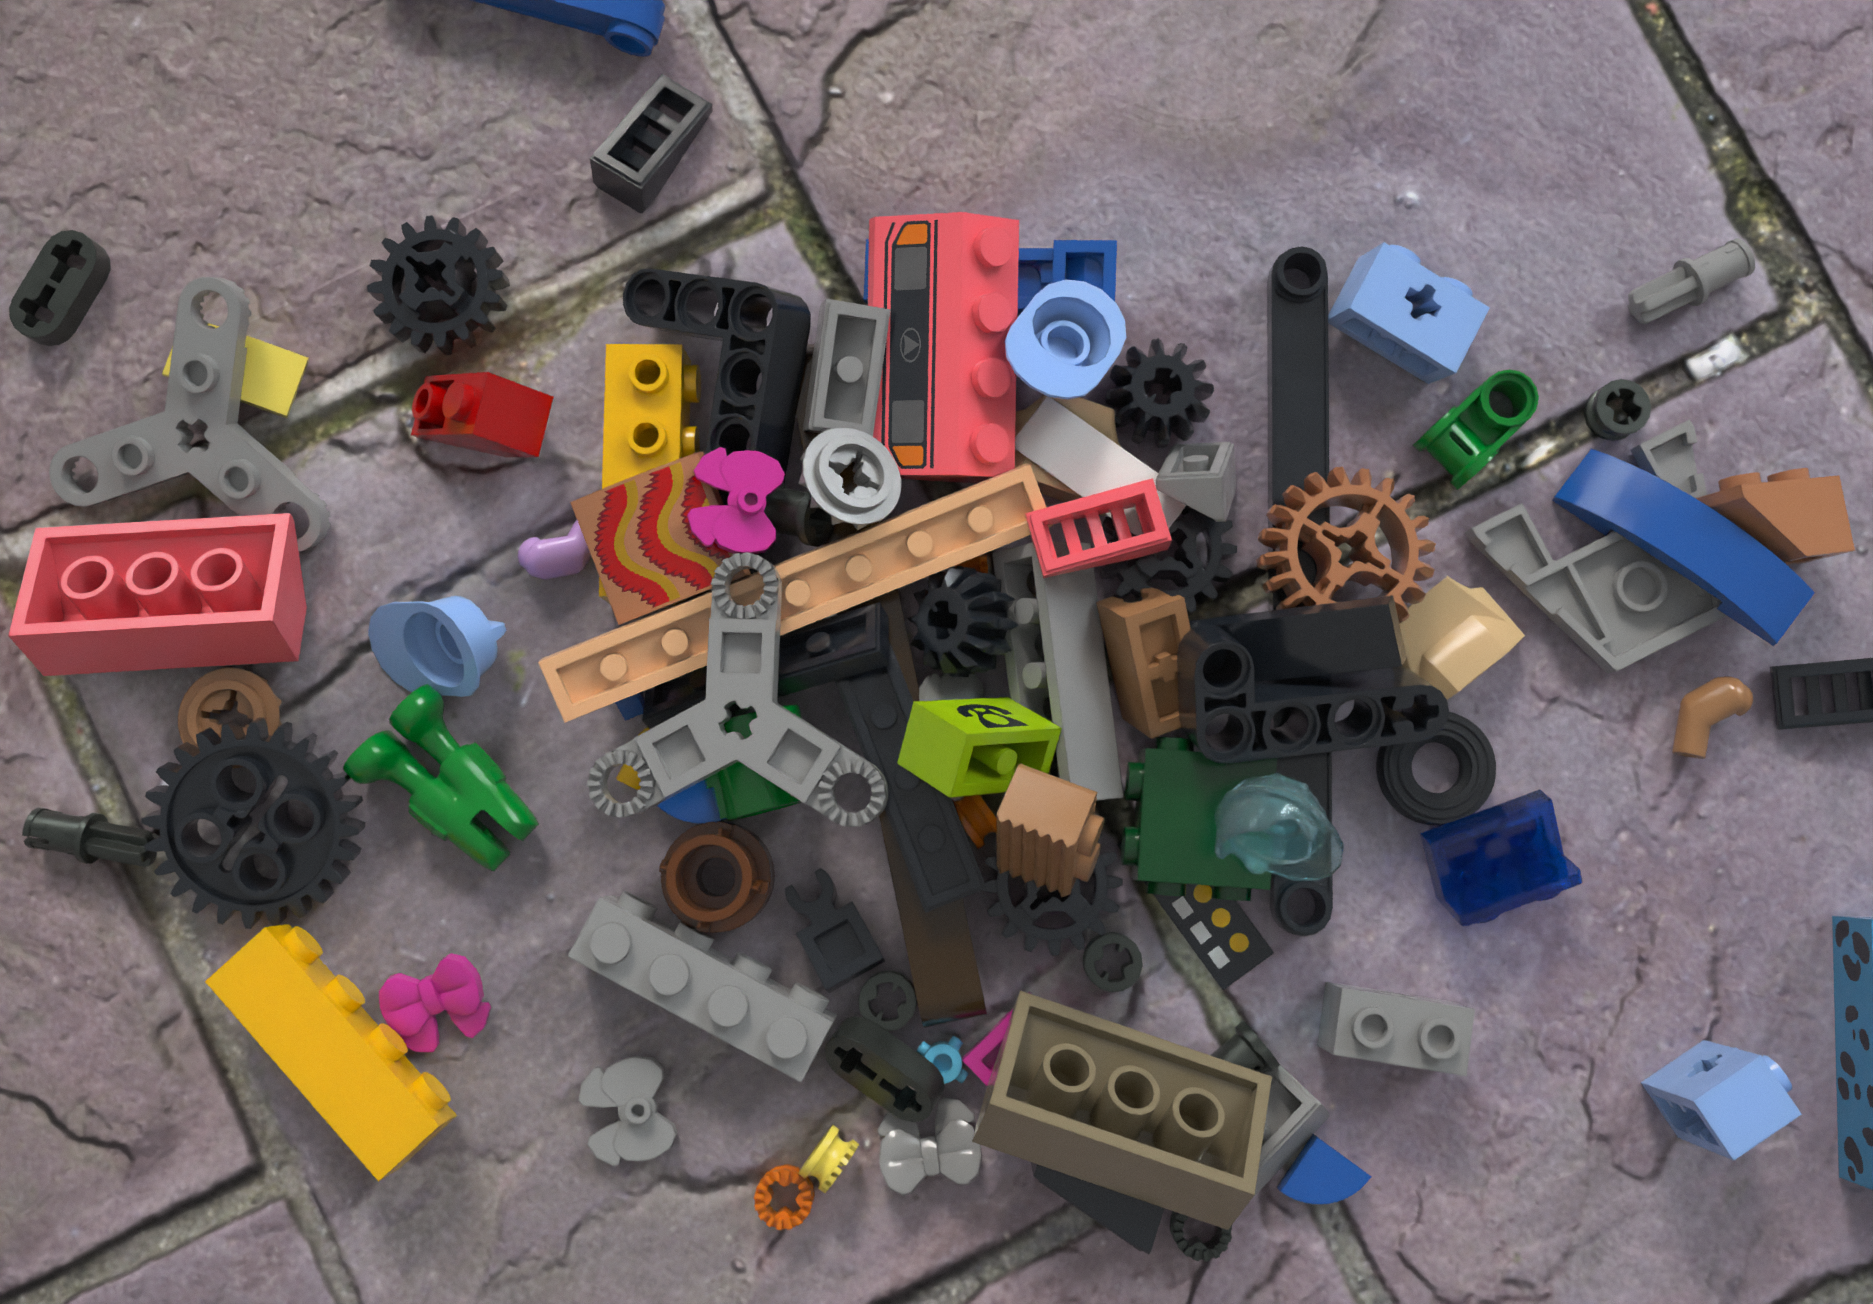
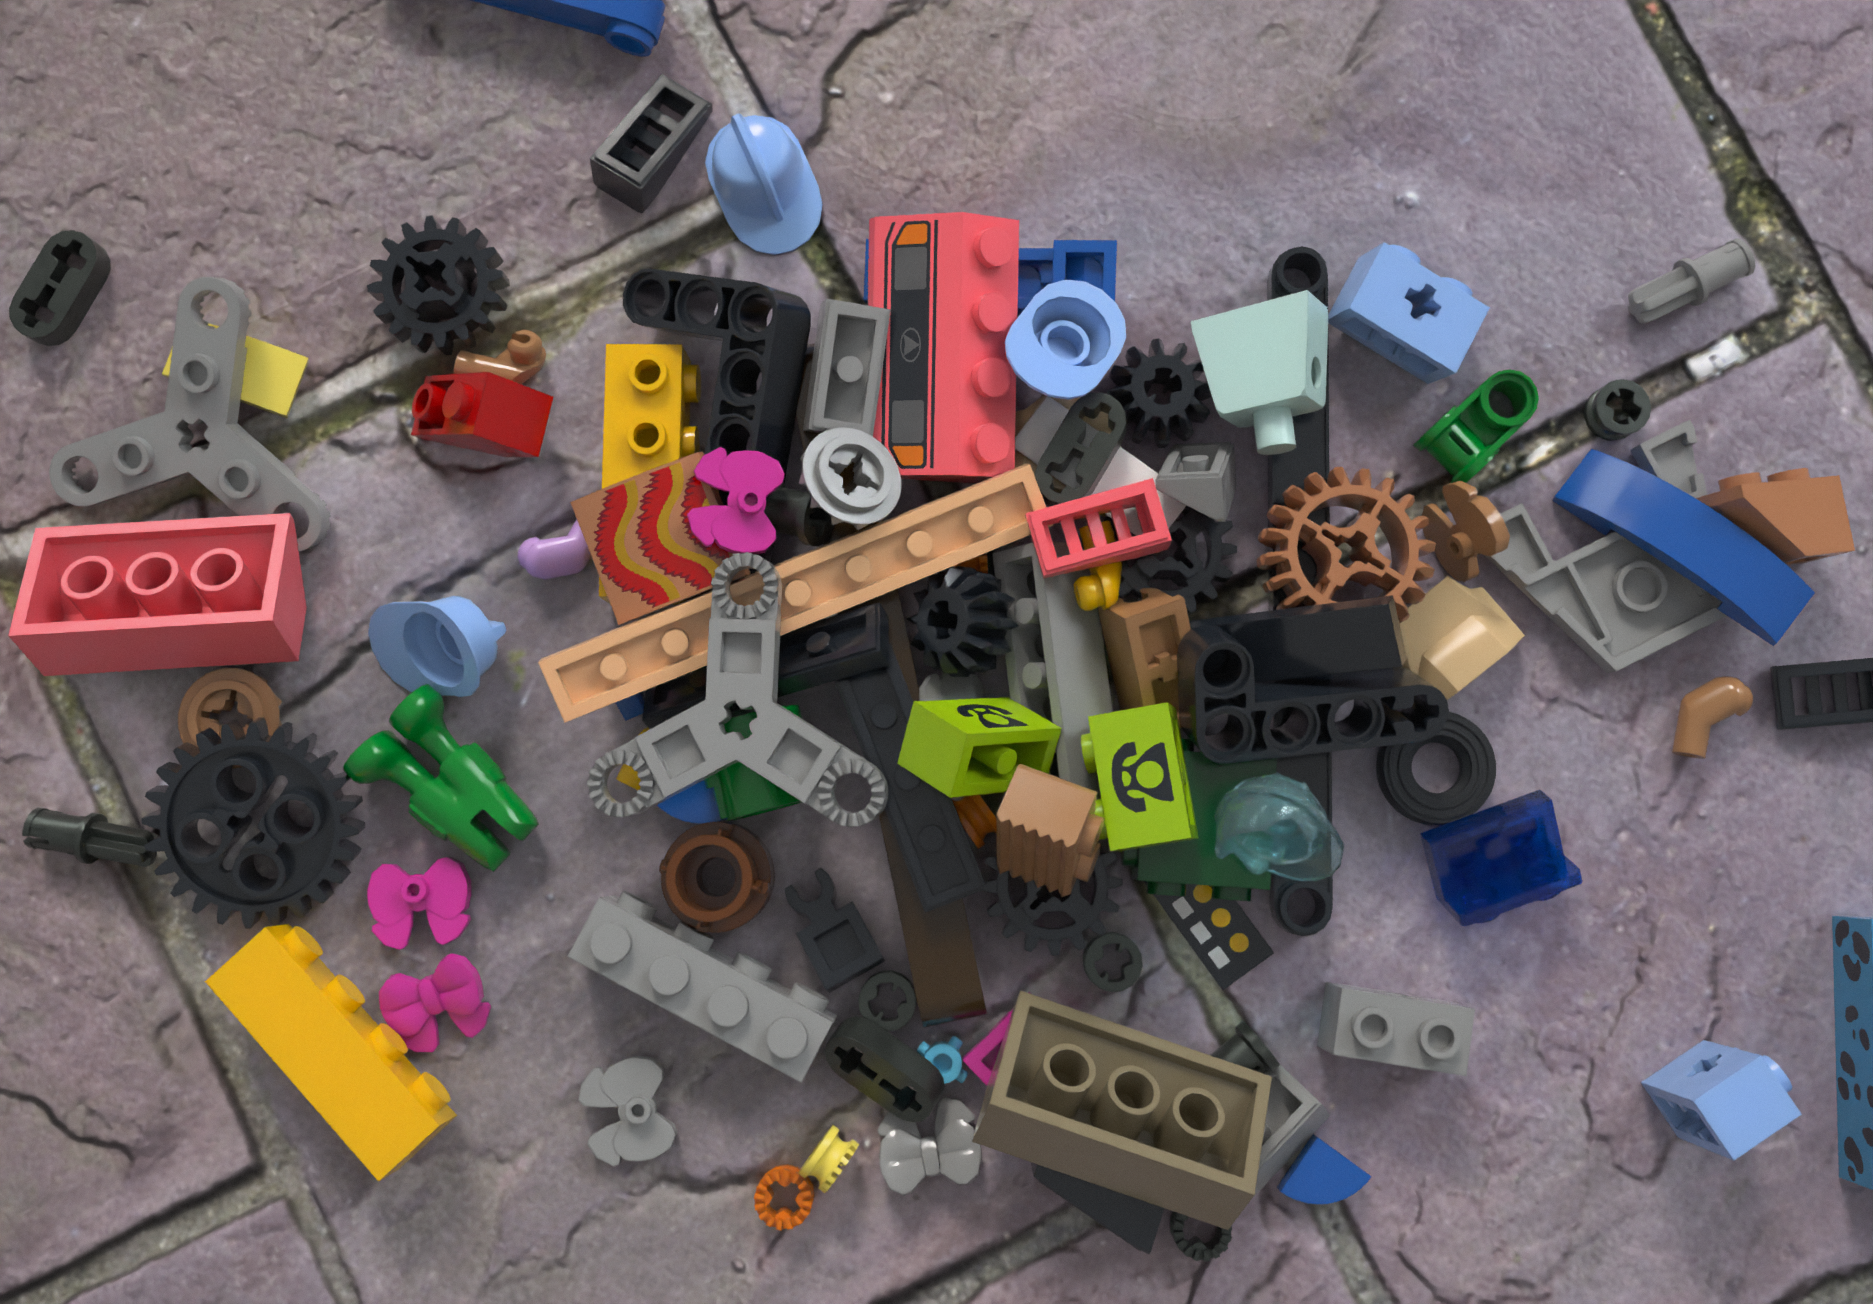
(440, 891): none -> dark pink piece
(517, 363): none -> medium nougat arm
(764, 184): none -> light blue piece
(1068, 443): none -> pearl dark grey beam
(1103, 584): none -> yellow arm
(1140, 777): none -> lime brick
(1266, 365): none -> light aqua torso
(1476, 531): none -> medium nougat piece

